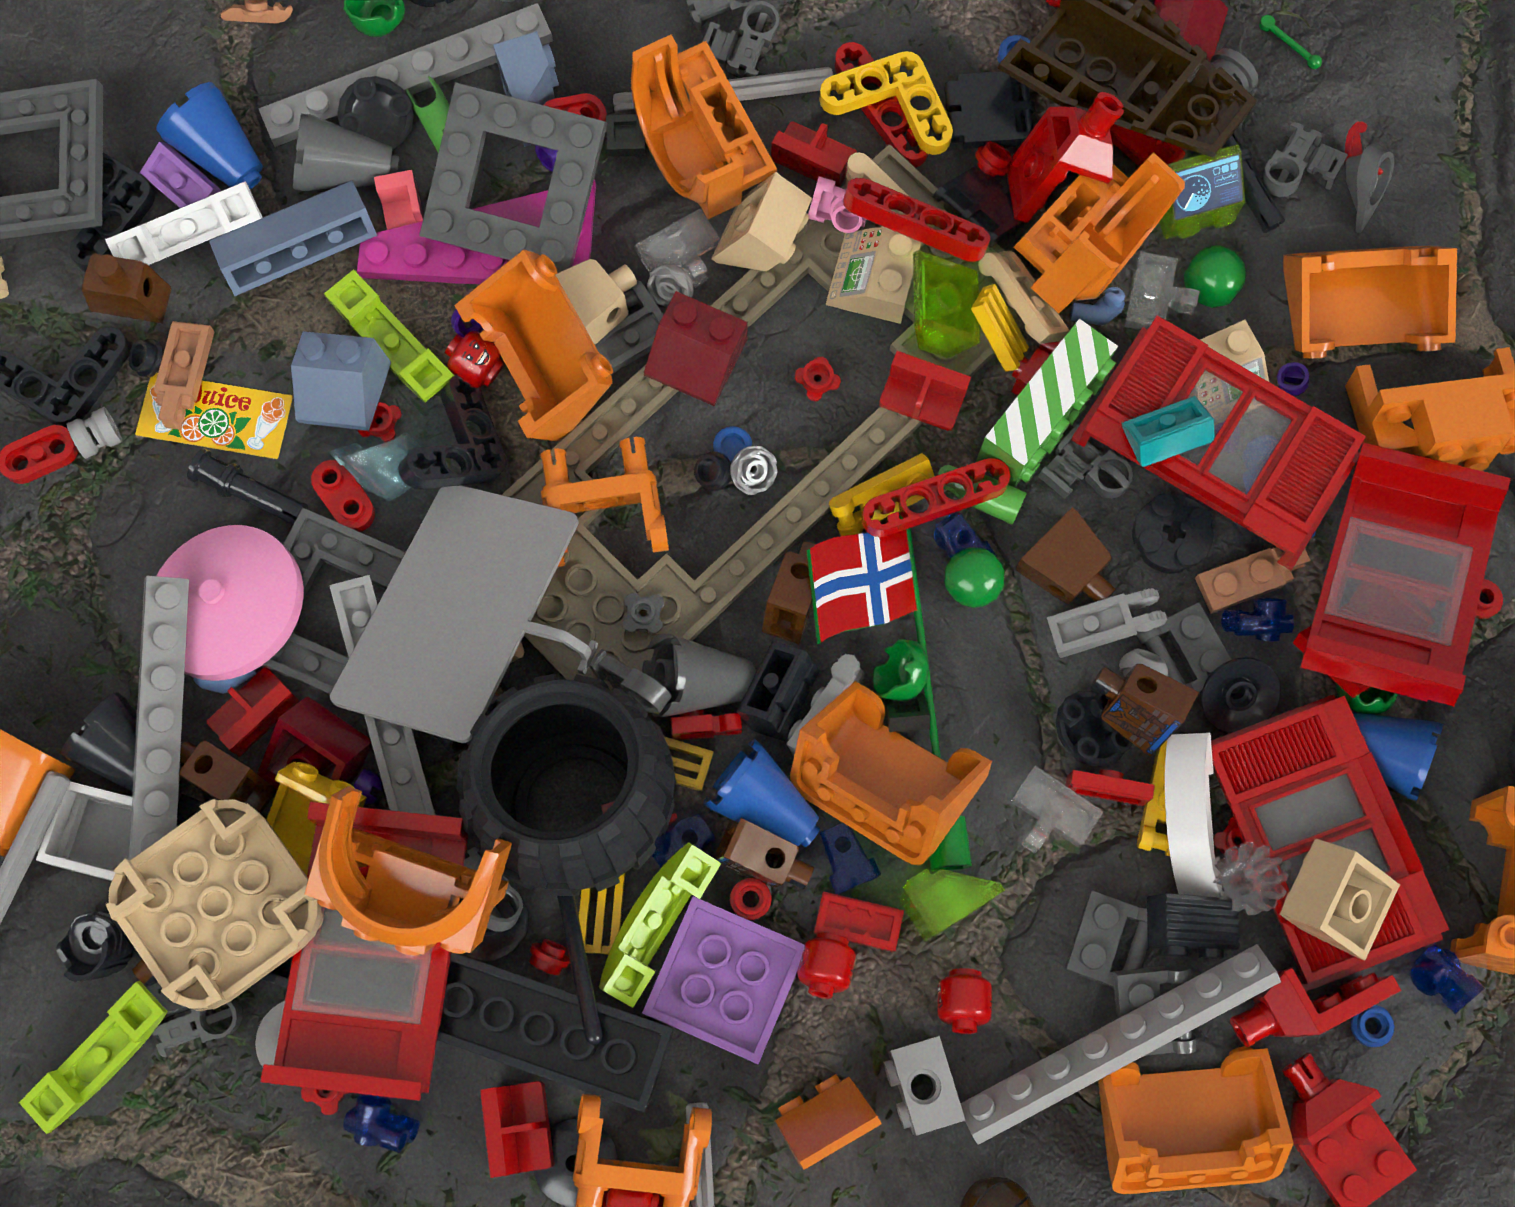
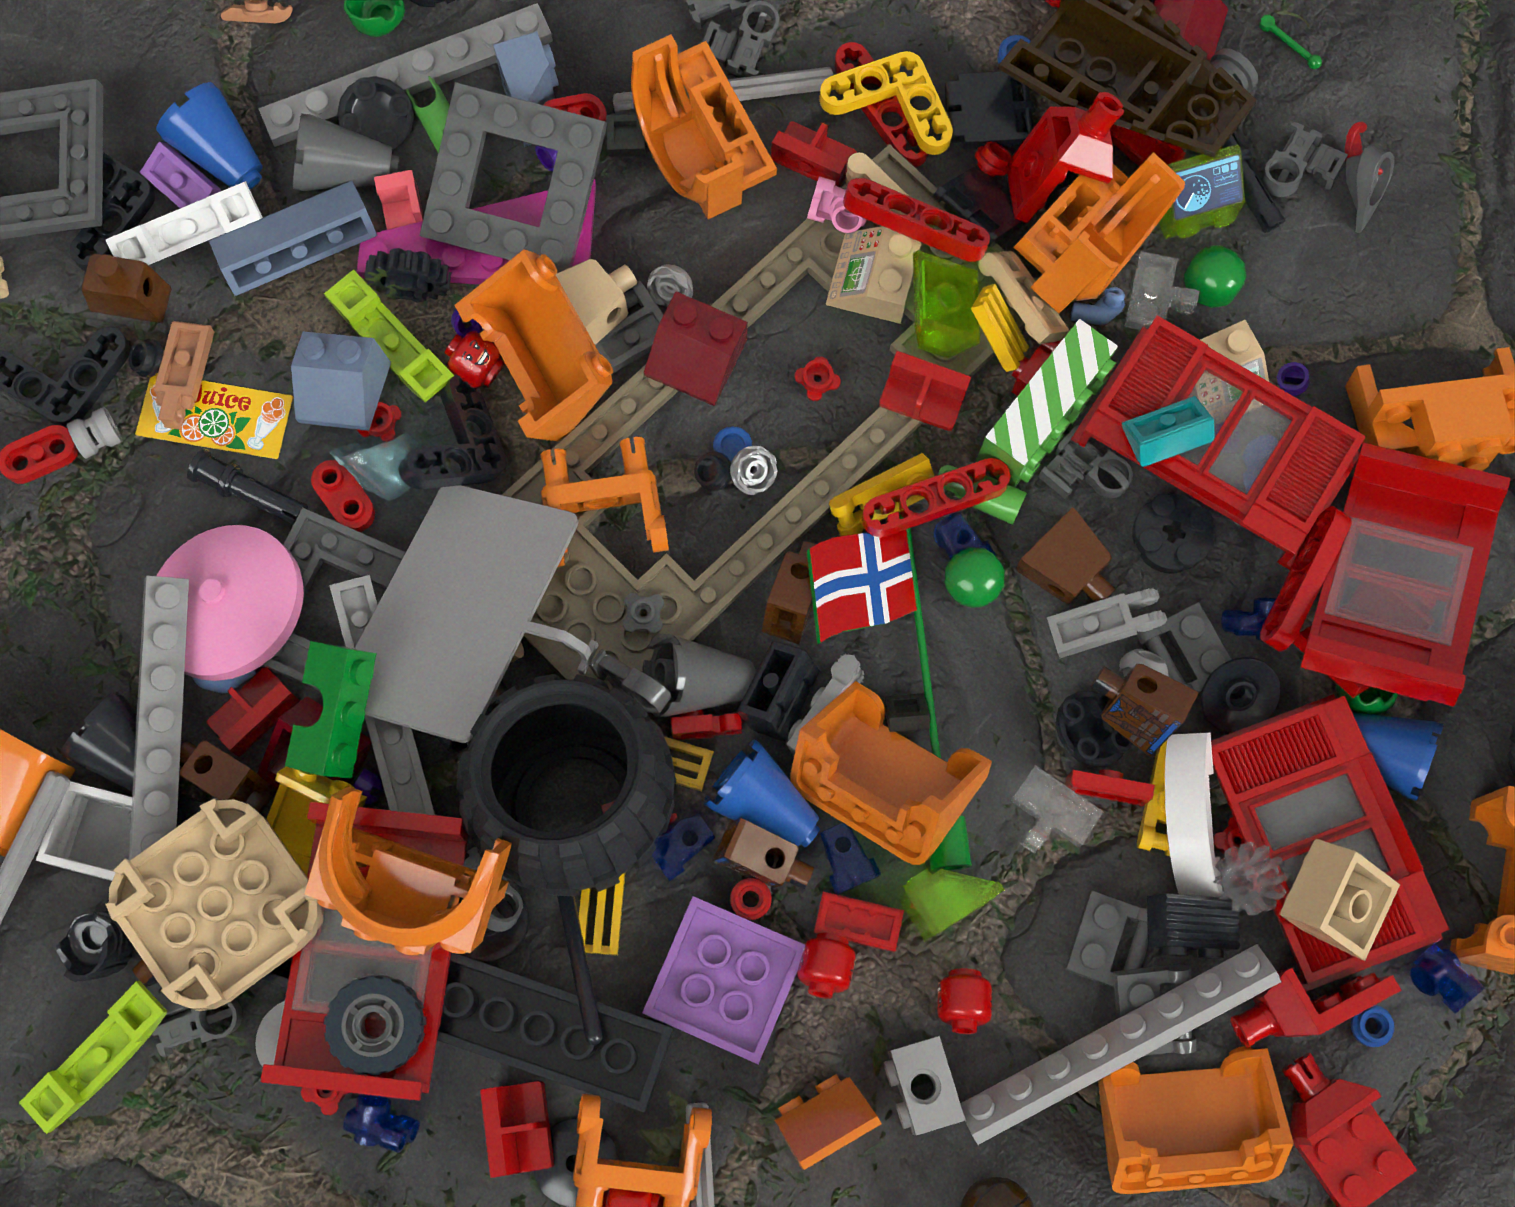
(344, 682): none -> green arch
(347, 1028): none -> black wheel
(407, 275): none -> black gear
(549, 957): red plate -> none
(651, 919): lime slope -> none
(681, 246): clear plate -> none
(764, 226): tan slope -> none
(903, 673): green hair -> none
(1246, 579): nougat hinge -> none
(1305, 578): none -> red beam
(1371, 297): orange windscreen -> none
(1495, 600): red plate -> none

